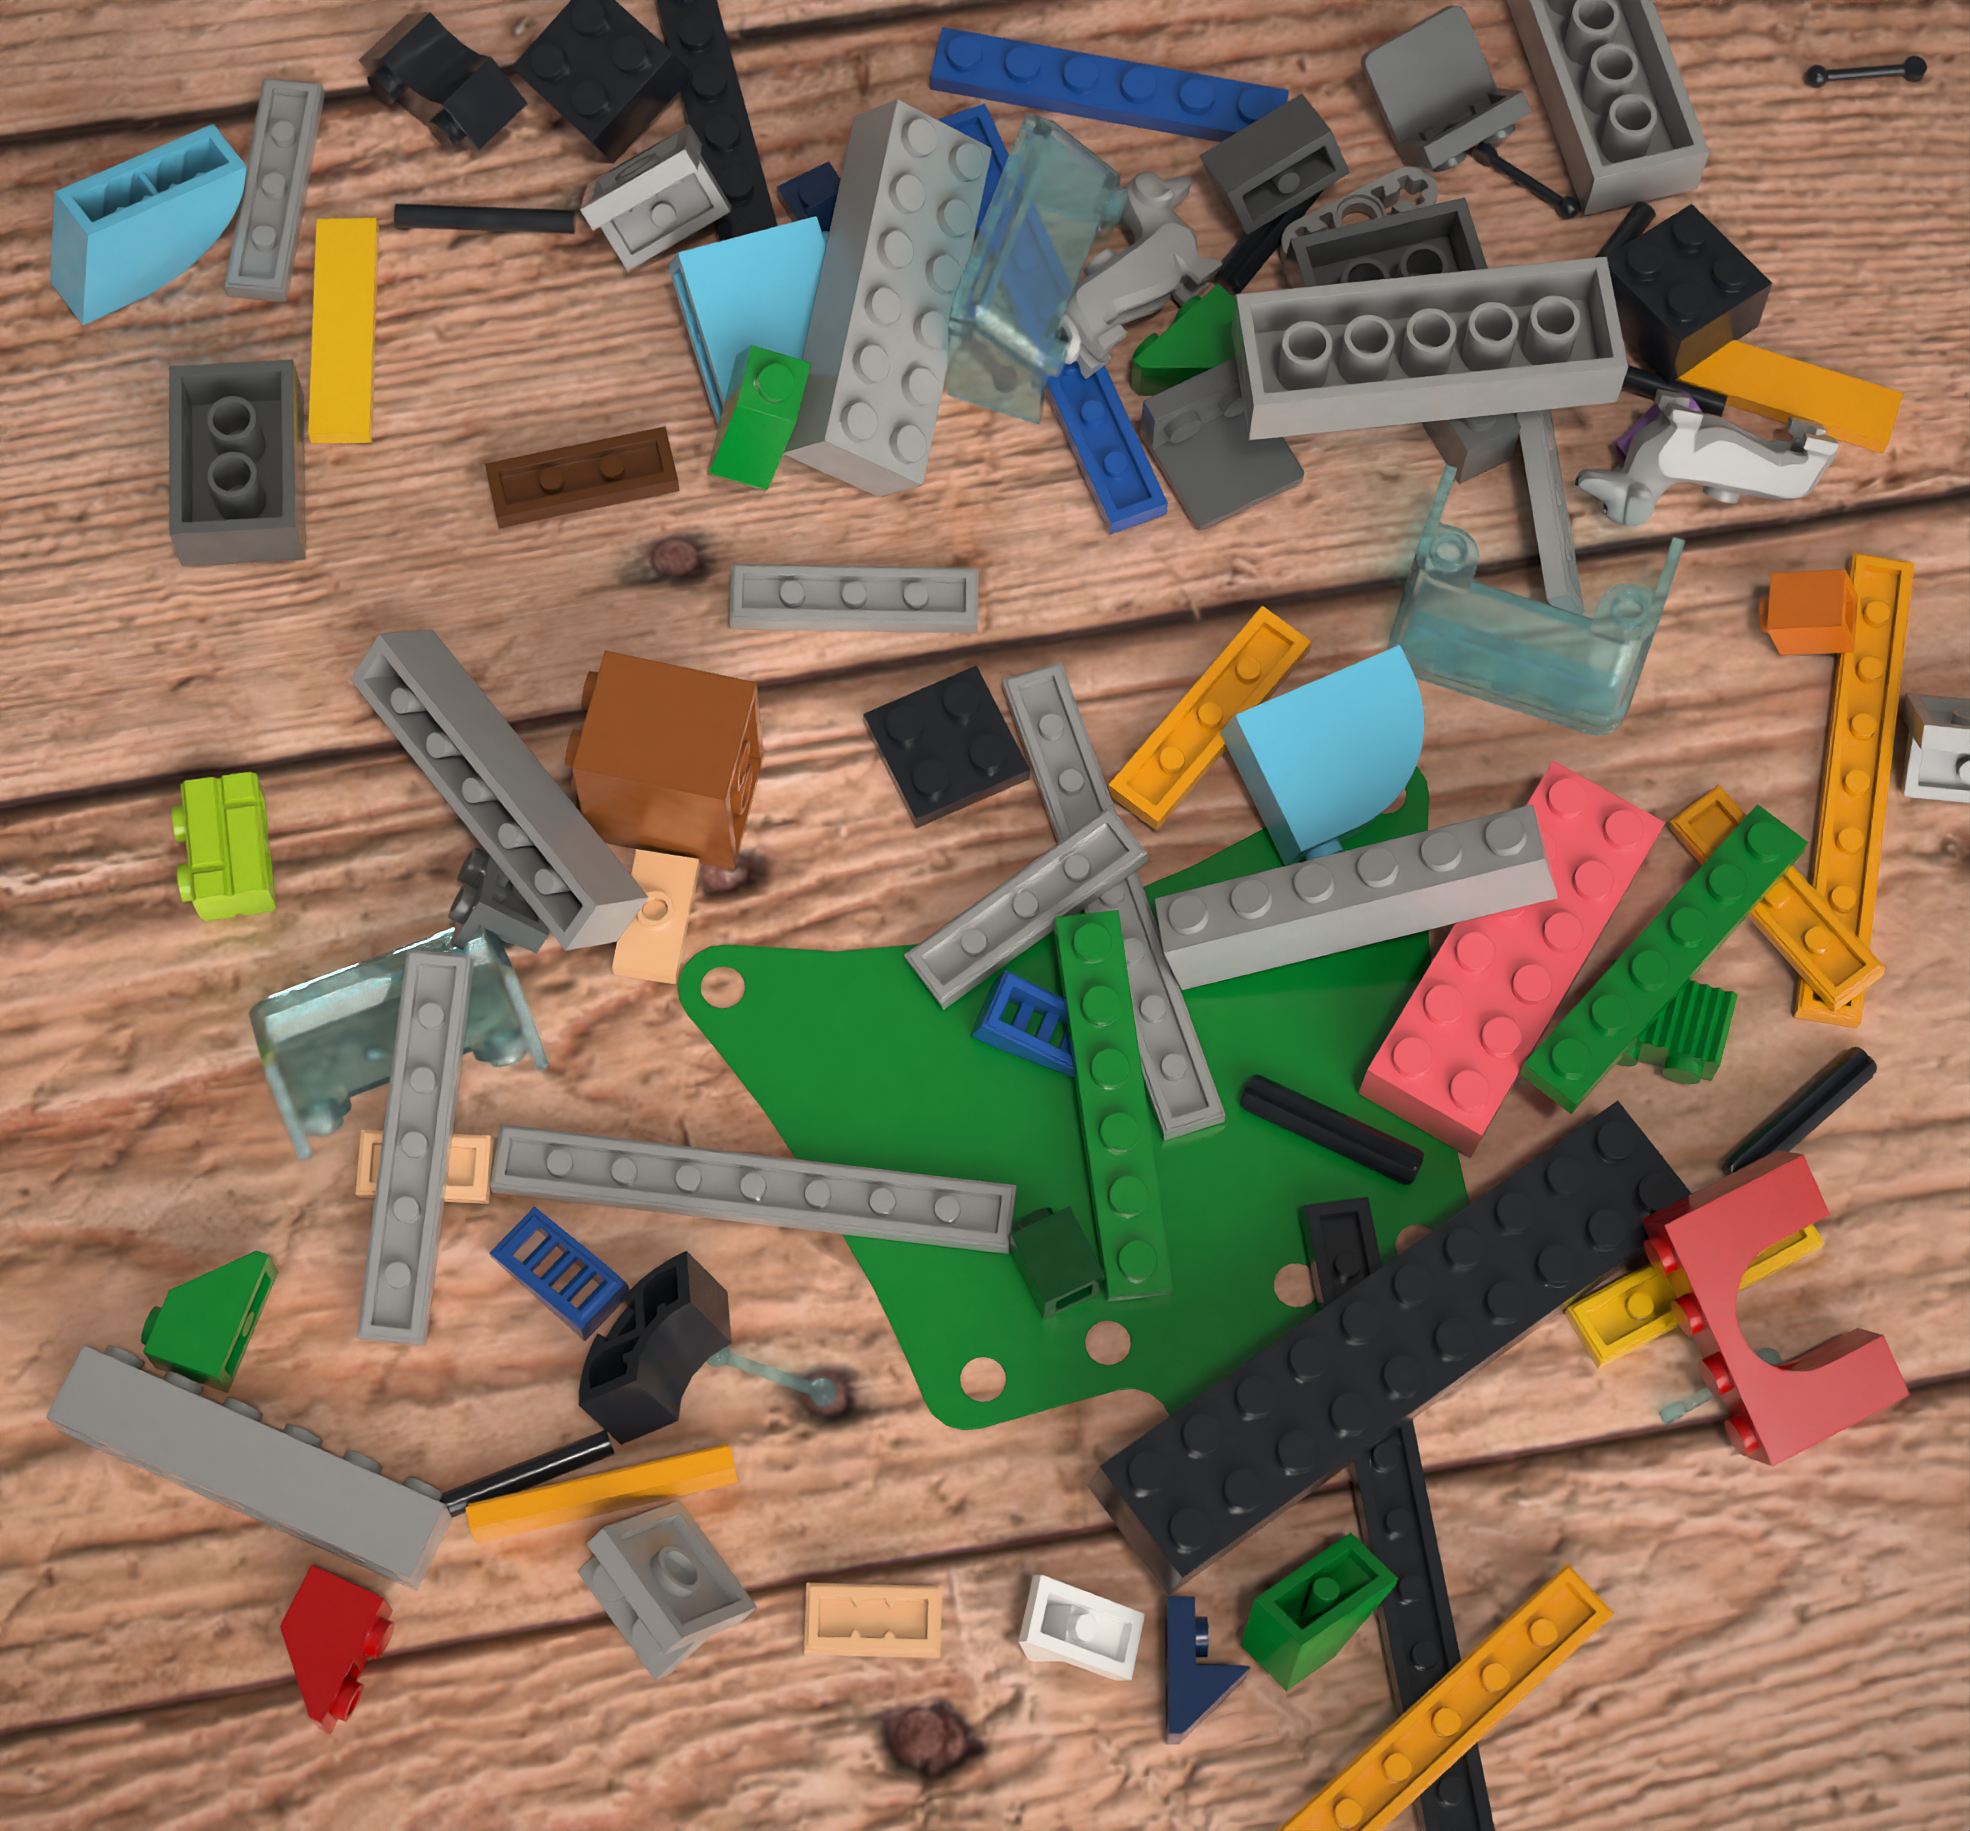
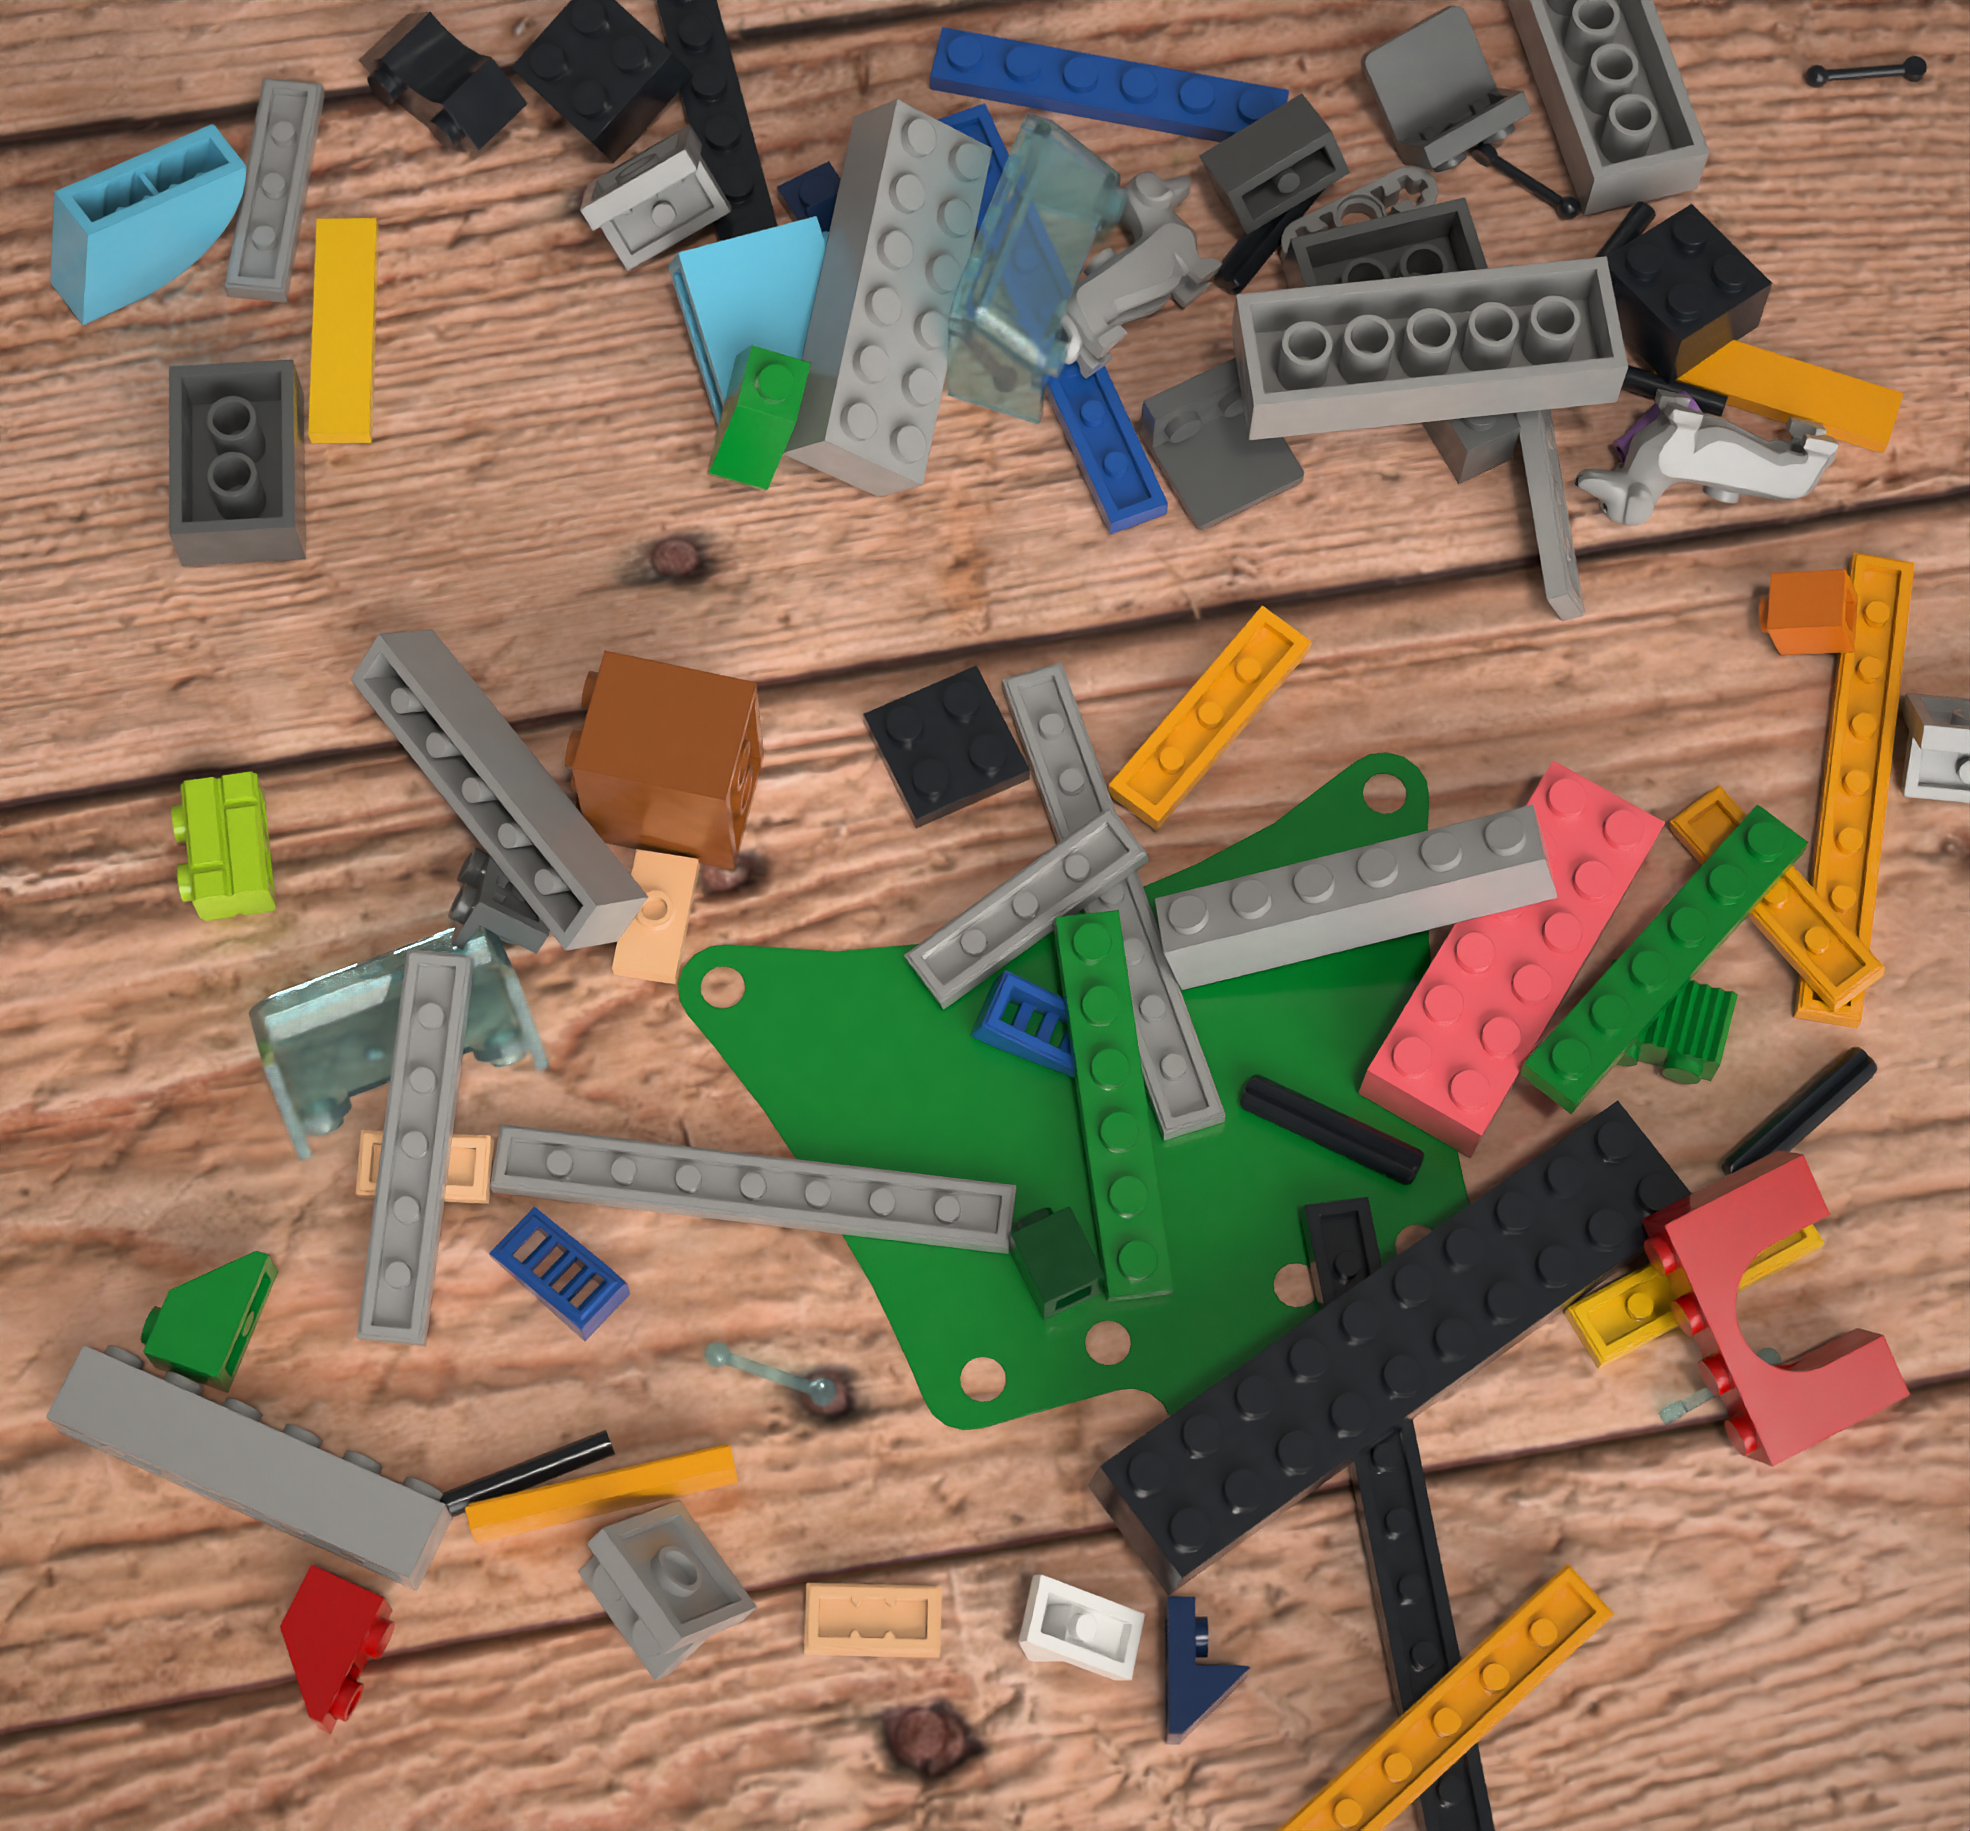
(485, 218): black bar -> none
(582, 477): reddish brown plate -> none
(654, 1348): black brick -> none
(854, 598): light grey tile -> none
(1188, 347): green slope -> none
(1315, 1610): green slope -> none
(1330, 753): medium azure brick -> none
(1518, 648): clear light blue windscreen -> none

